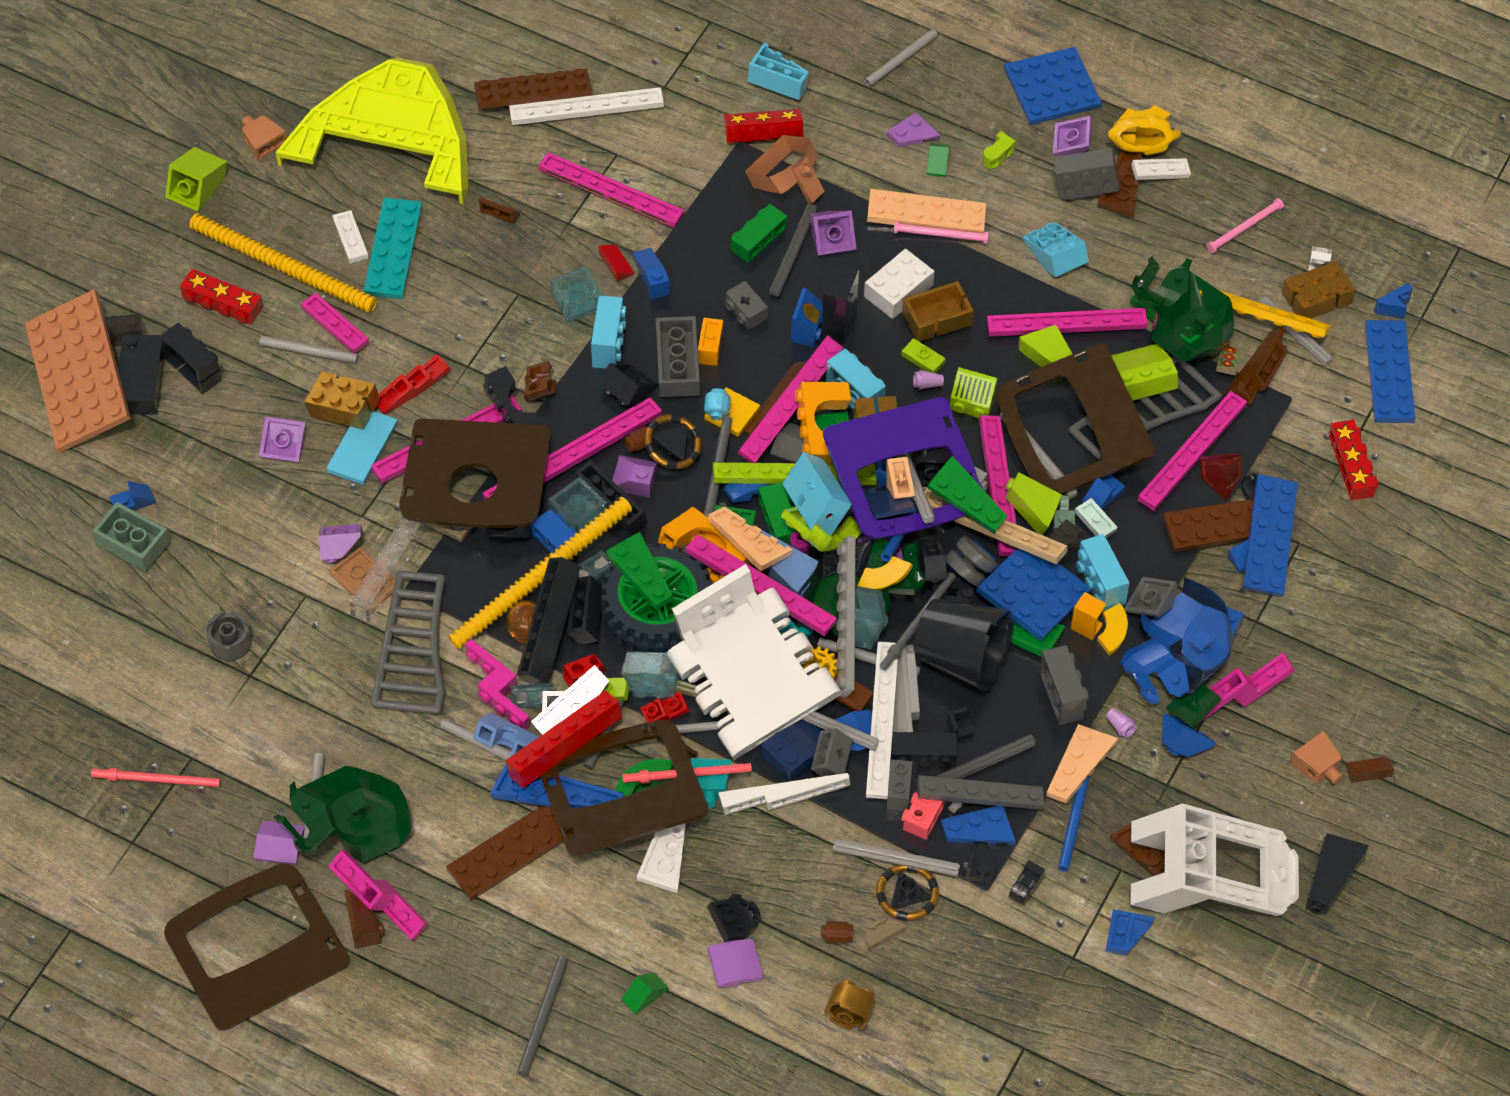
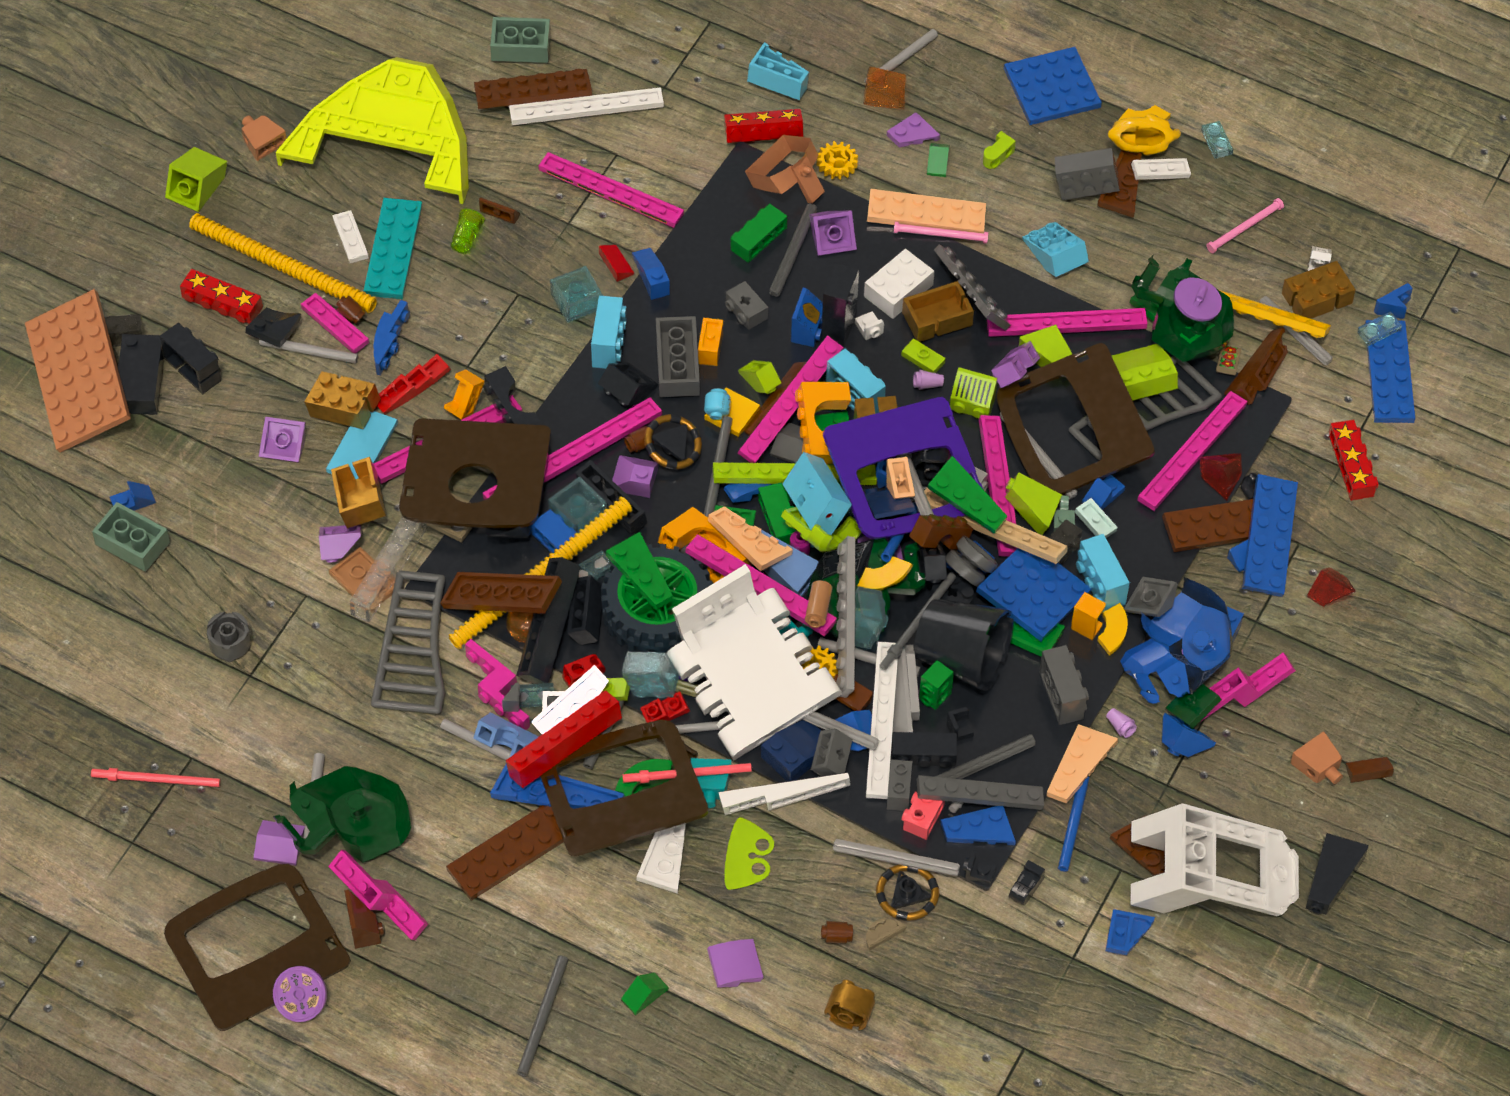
(273, 326): none -> black plate
(299, 993): none -> medium lavender shield
(350, 309): none -> reddish brown brick
(358, 498): none -> pearl gold piece
(386, 335): none -> blue slope
(466, 230): none -> clear neon green plant
(466, 394): none -> light orange panel
(501, 592): none -> reddish brown plate
(511, 701): none -> dark grey slope
(520, 39): none -> sand green brick
(539, 381): reddish brown cylinder -> none
(735, 917): black slope -> none
(738, 864): none -> lime piece
(760, 376): none -> lime slope
(818, 603): none -> medium nougat brick
(837, 160): none -> yellow gear
(869, 325): none -> white bracket
(884, 88): none -> clear orange plate
(932, 529): none -> reddish brown arch
(936, 685): none -> green brick
(986, 304): none -> flat silver wing
(1014, 364): none -> medium lavender arch
(1072, 136): medium lavender slope -> none
(1197, 299): none -> medium lavender shield
(1217, 139): none -> clear light blue piece
(1330, 587): none -> clear red slope
(1379, 328): none -> clear light blue piece

